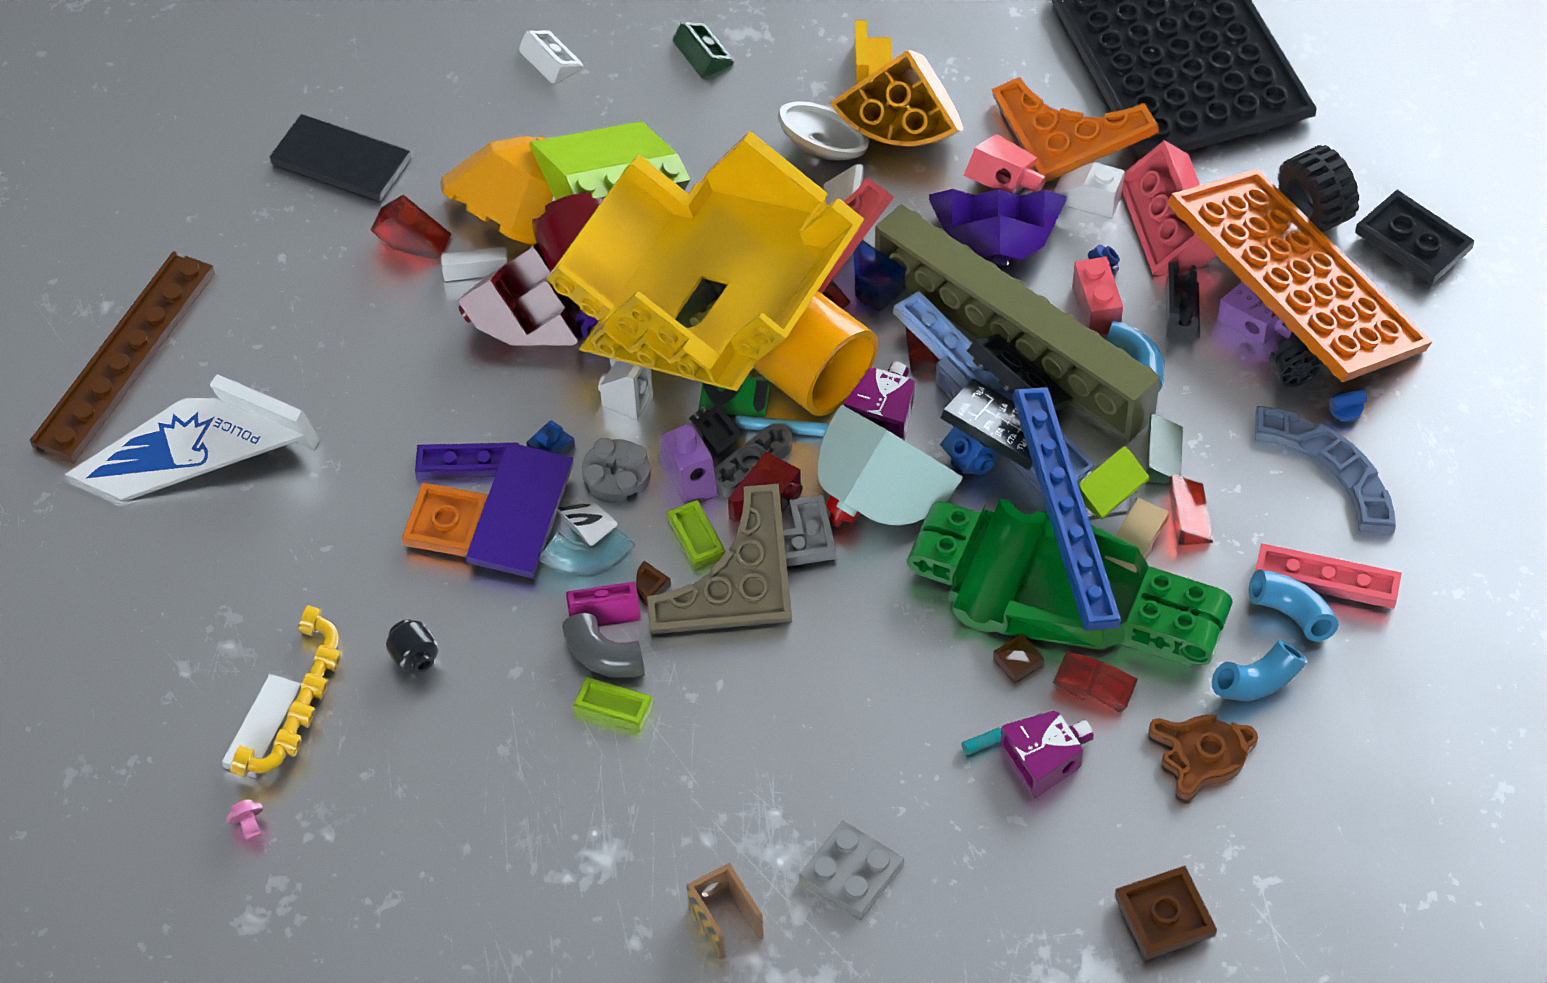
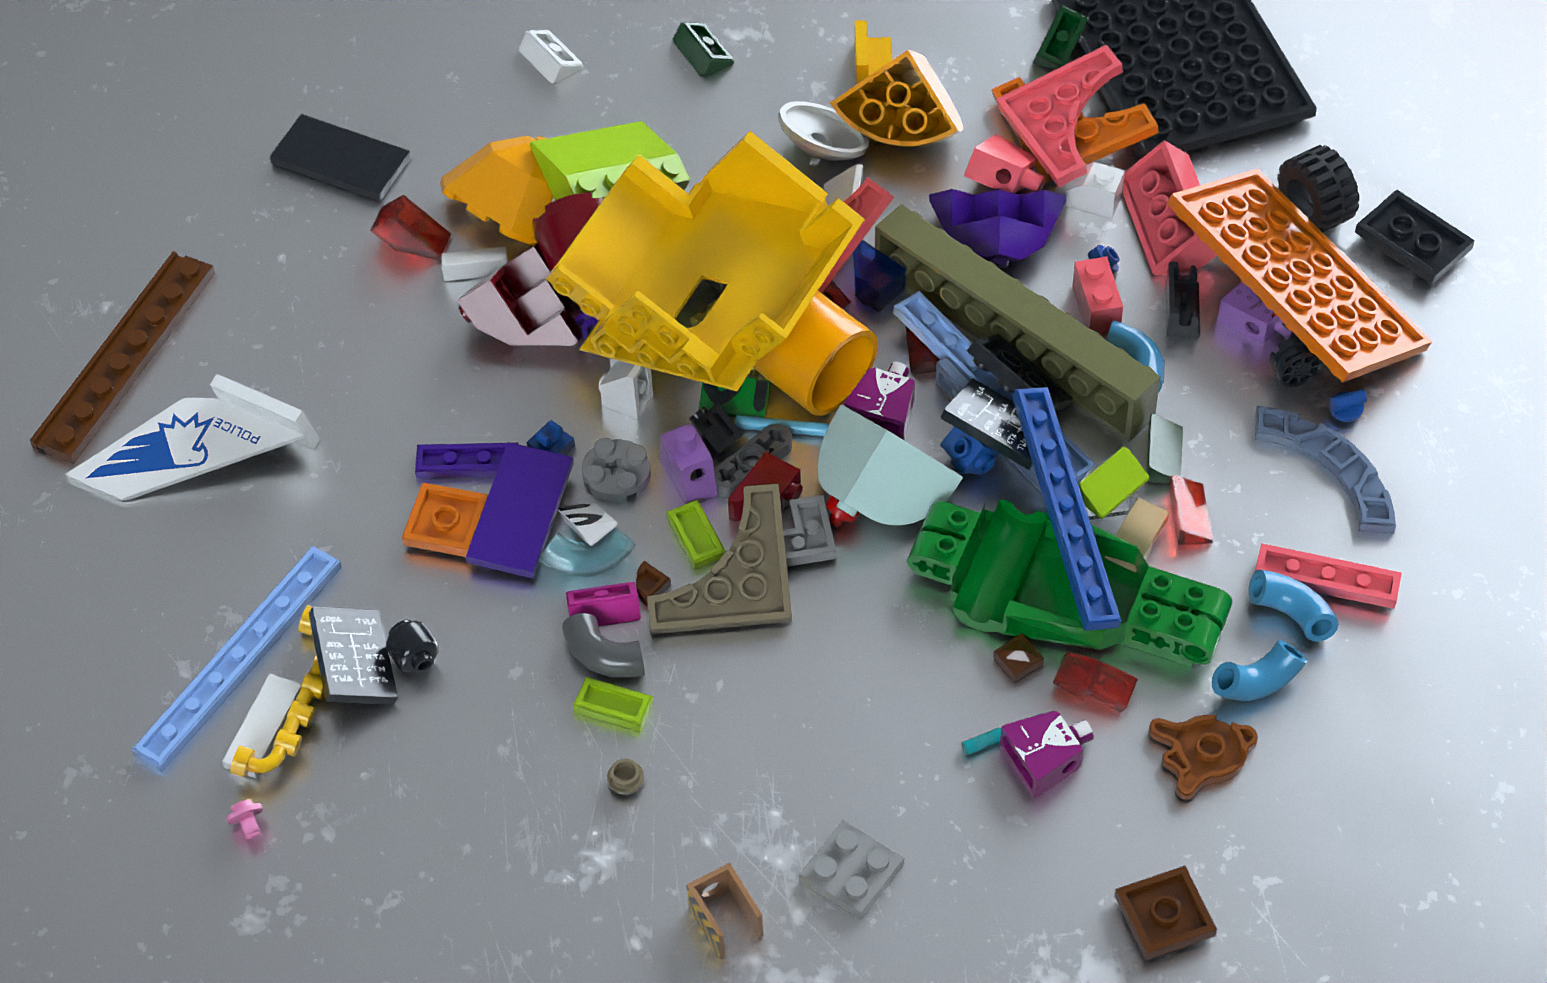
(236, 659): none -> light blue tile
(352, 655): none -> tile
(625, 777): none -> dark tan plate
(1049, 109): none -> coral plate
(1060, 38): none -> dark green slope

